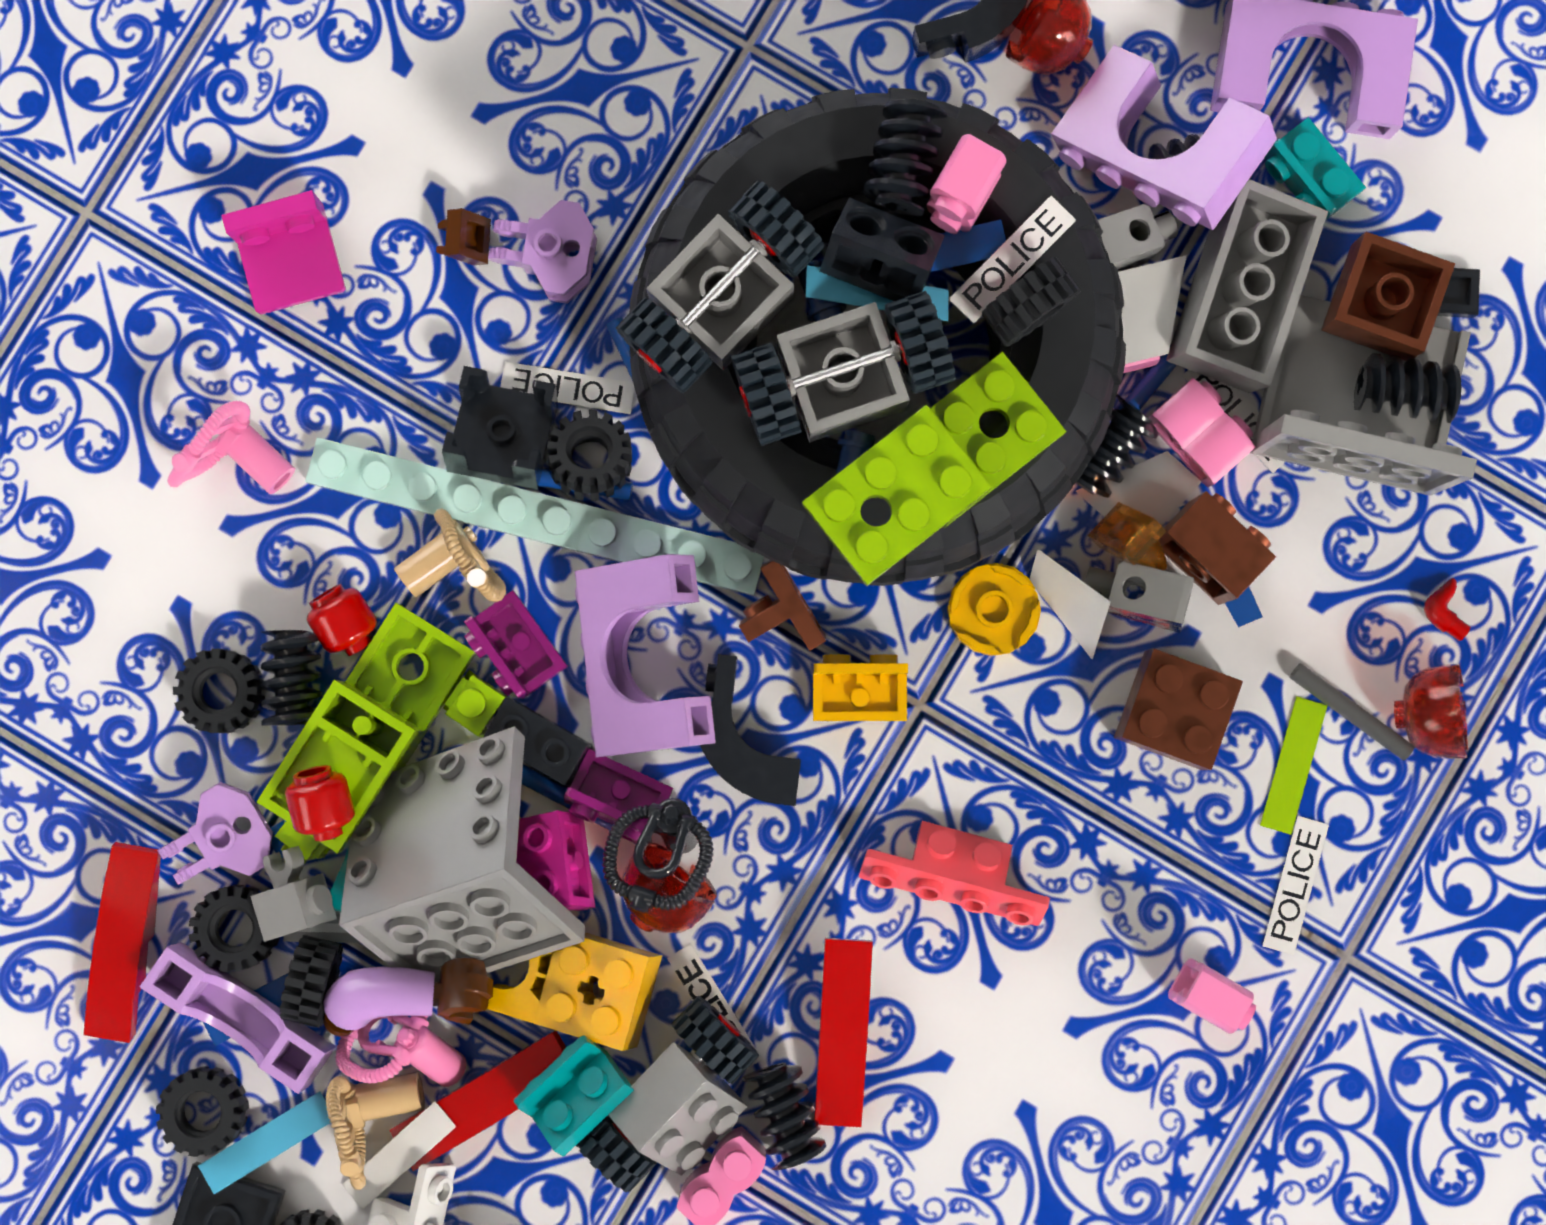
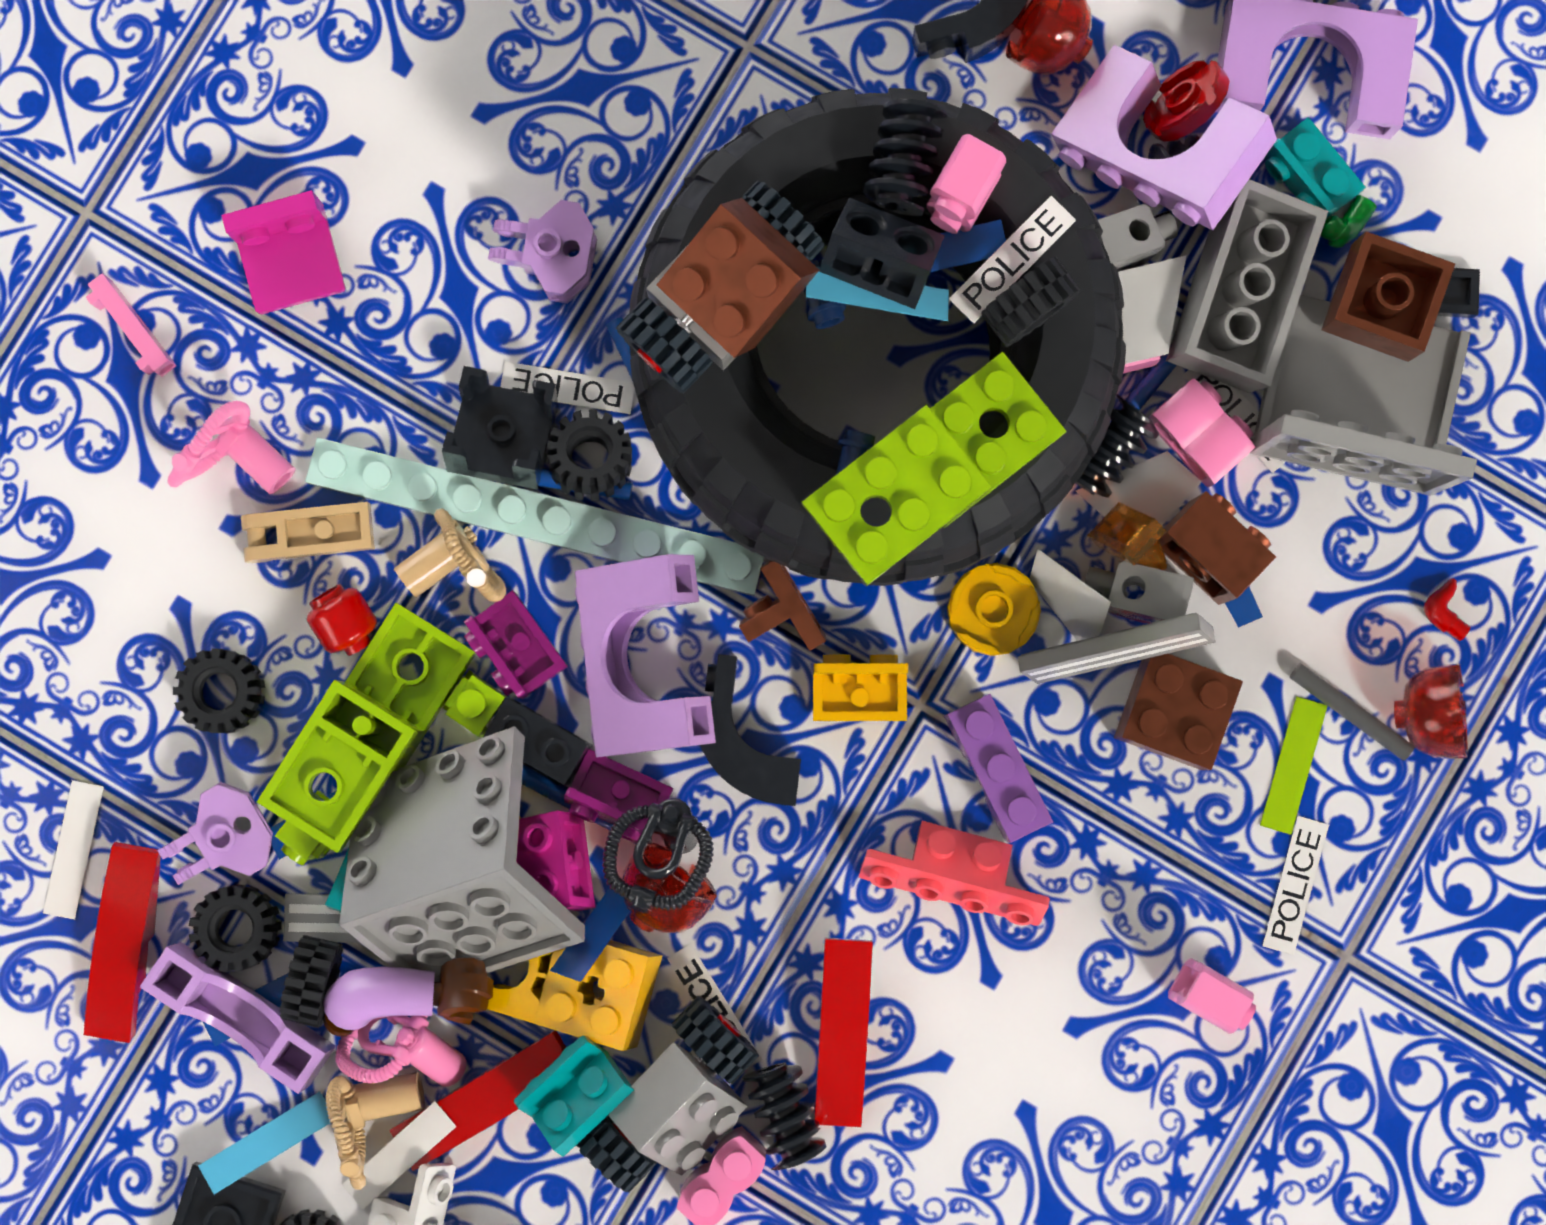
(73, 850): none -> white sticker
(108, 296): none -> bright pink piece
(173, 1113): black tyre -> none
(290, 677): black piece -> none
(292, 902): light grey brick -> none
(309, 532): none -> tan plate
(319, 802): red head -> none
(466, 236): reddish brown tile -> none
(599, 929): none -> blue sticker
(737, 277): none -> copper brick
(844, 370): brick -> none
(998, 768): none -> medium lavender arch
(1117, 648): none -> light grey tile
(1186, 100): none -> red tile
(1343, 230): none -> green arm
(1410, 385): black piece -> none

